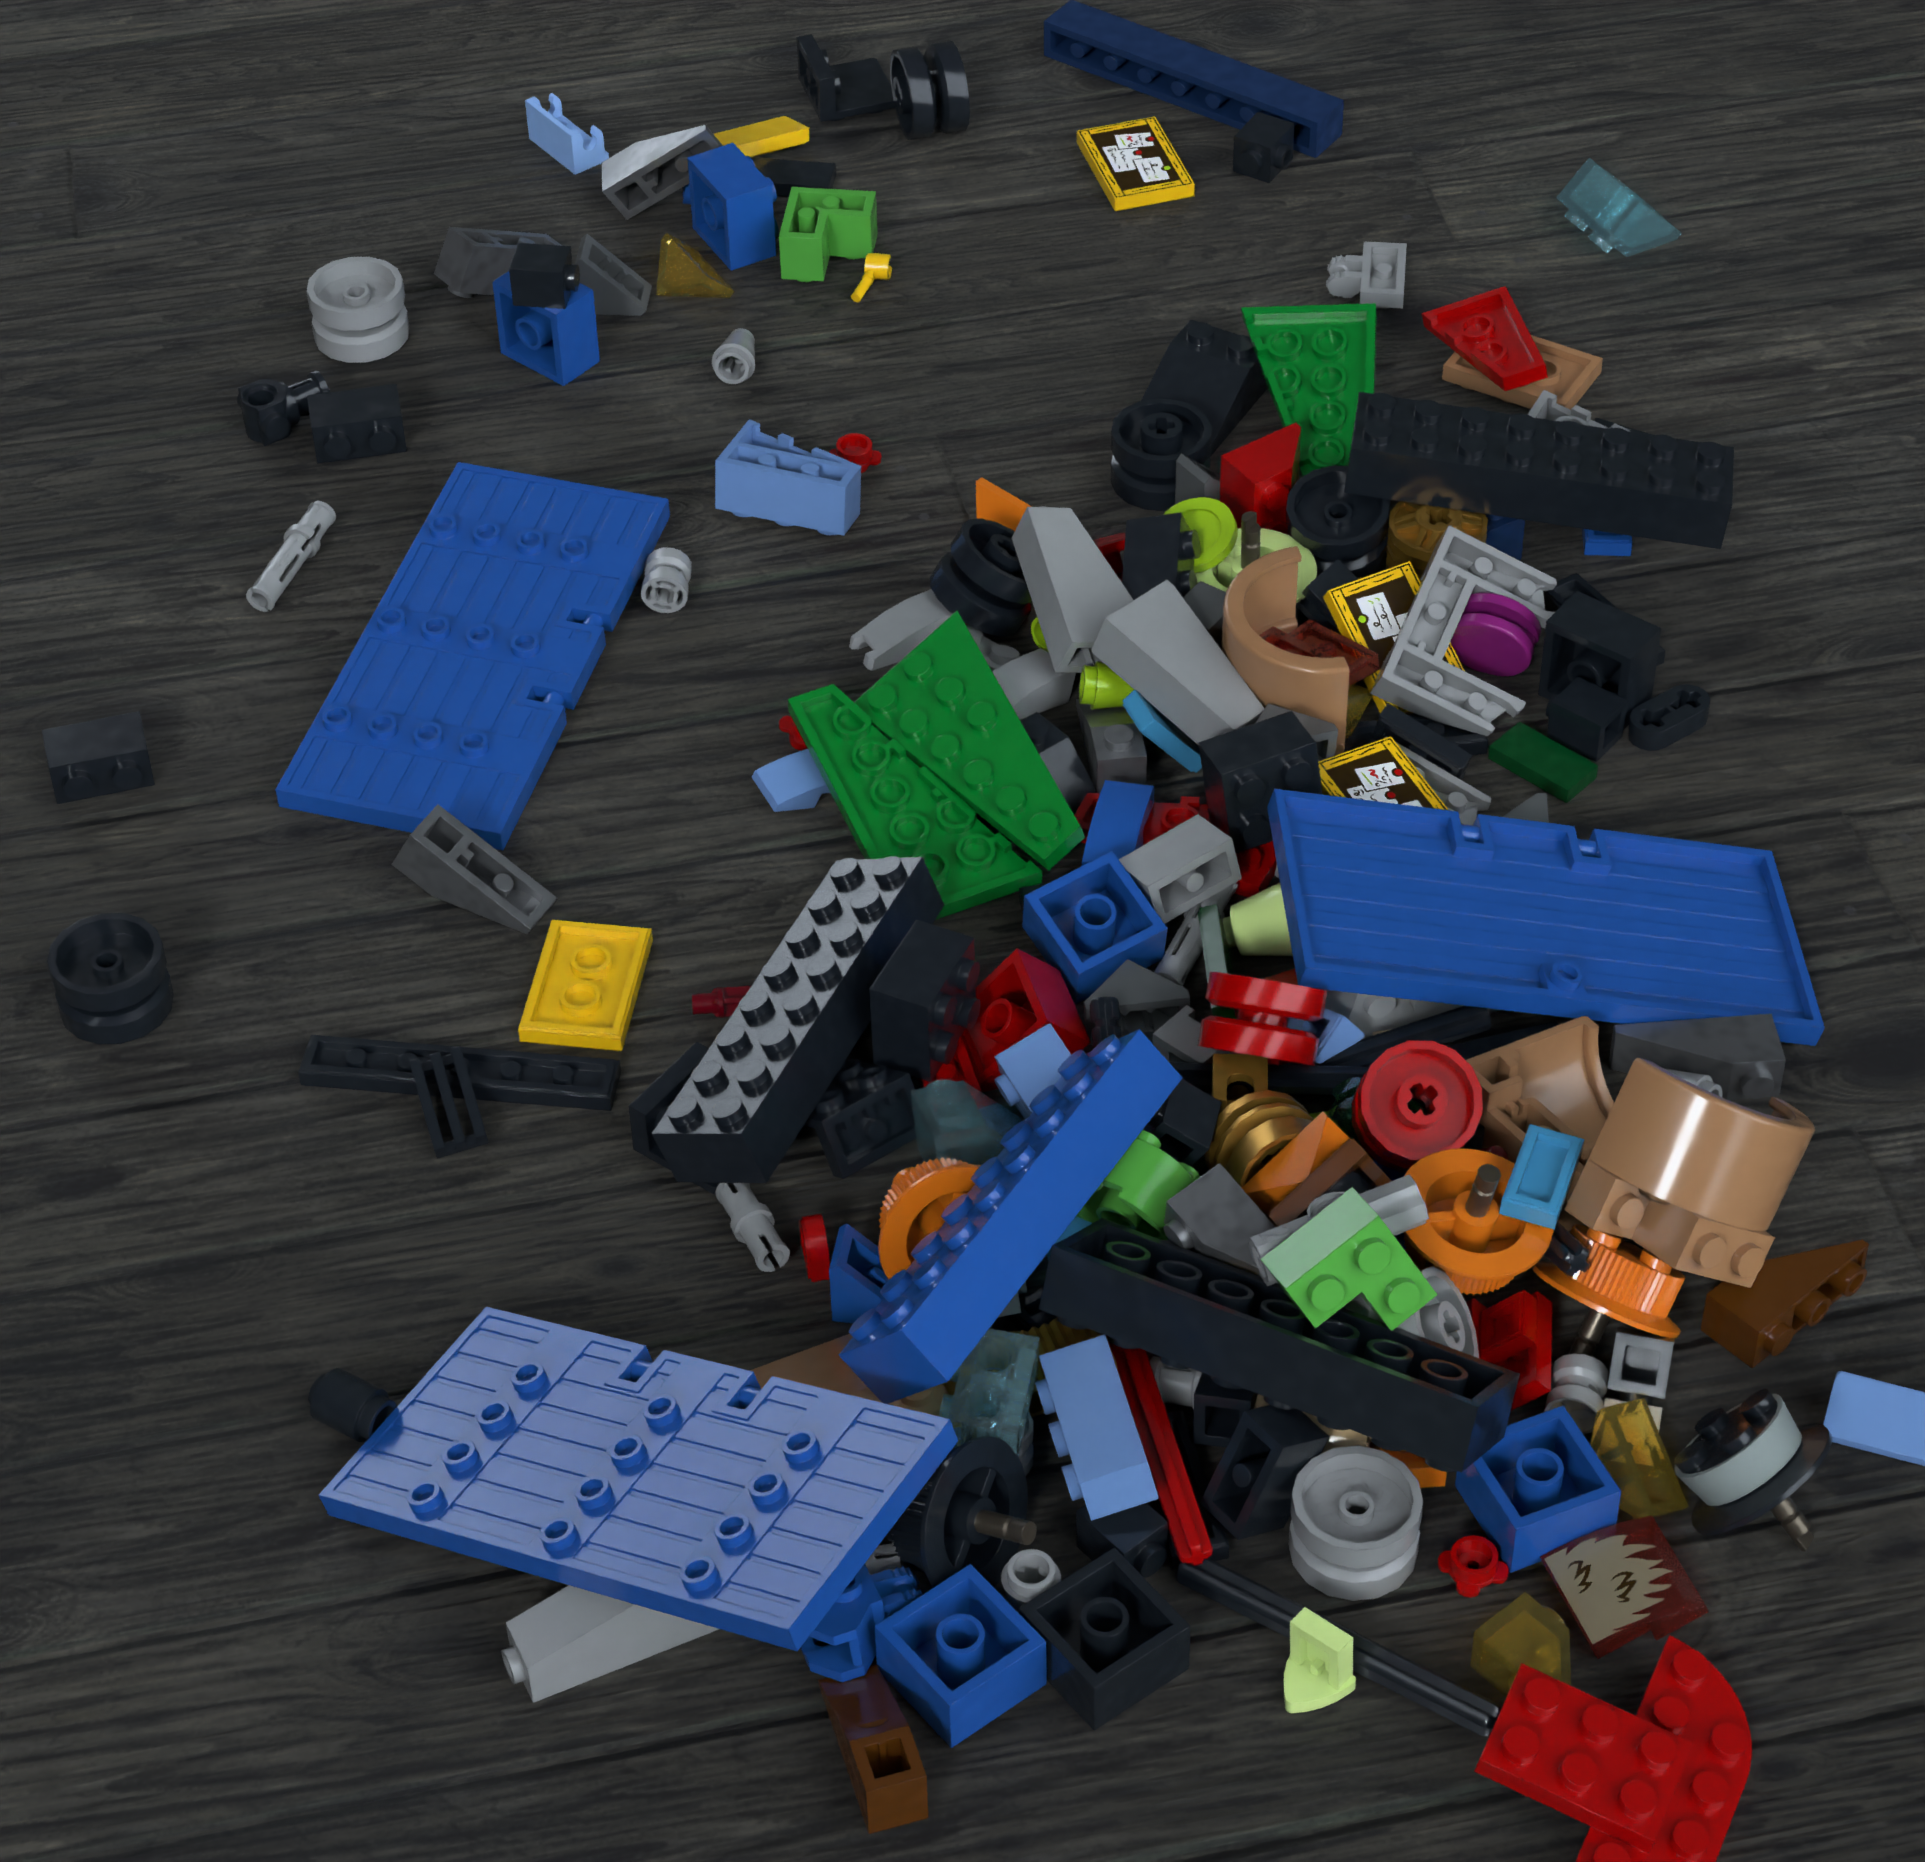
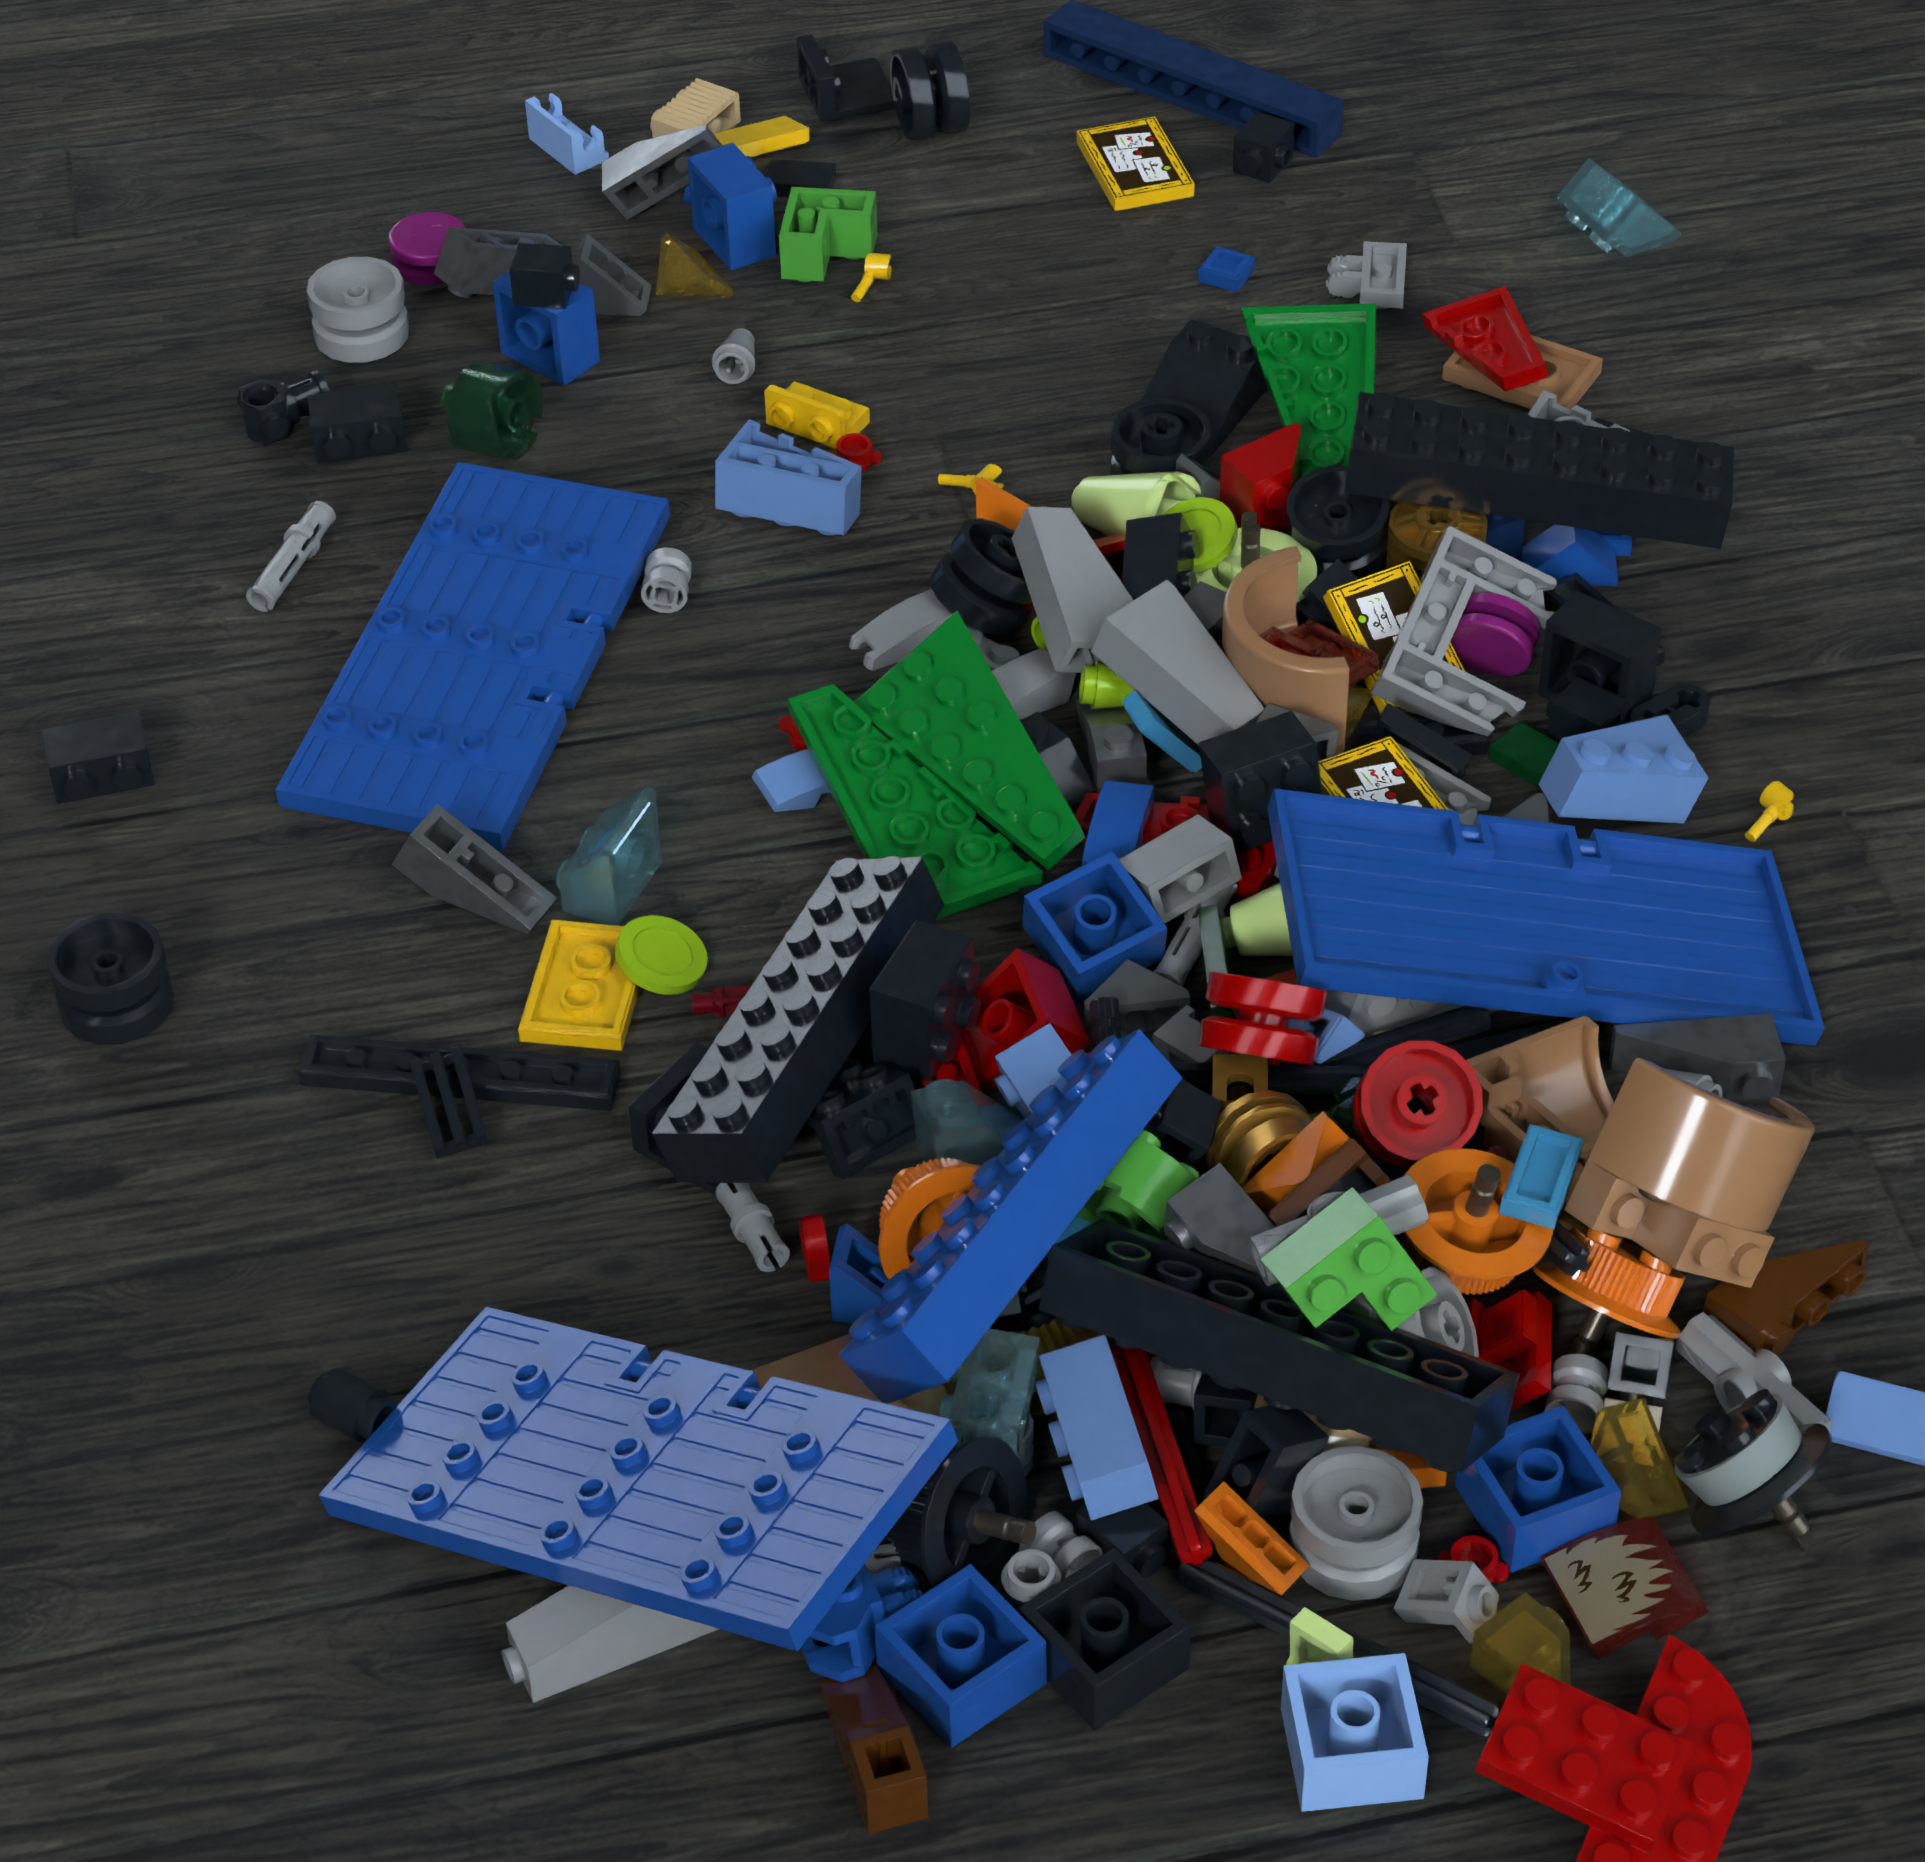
(417, 245): none -> magenta head
(493, 410): none -> clear green brick
(613, 860): none -> clear light blue slope
(661, 955): none -> lime piece
(698, 106): none -> tan brick
(813, 413): none -> yellow bracket
(989, 472): none -> yellow hand
(1057, 1539): none -> light grey wheel
(1113, 499): none -> yellowish green cone
(1226, 269): none -> blue tile
(1248, 1541): none -> orange slope
(1354, 1732): none -> light blue brick
(1447, 1595): none -> light grey bracket
(1572, 550): none -> blue slope
(1625, 774): none -> medium blue wedge
(1741, 1371): none -> light grey piece
(1777, 802): none -> yellow hand

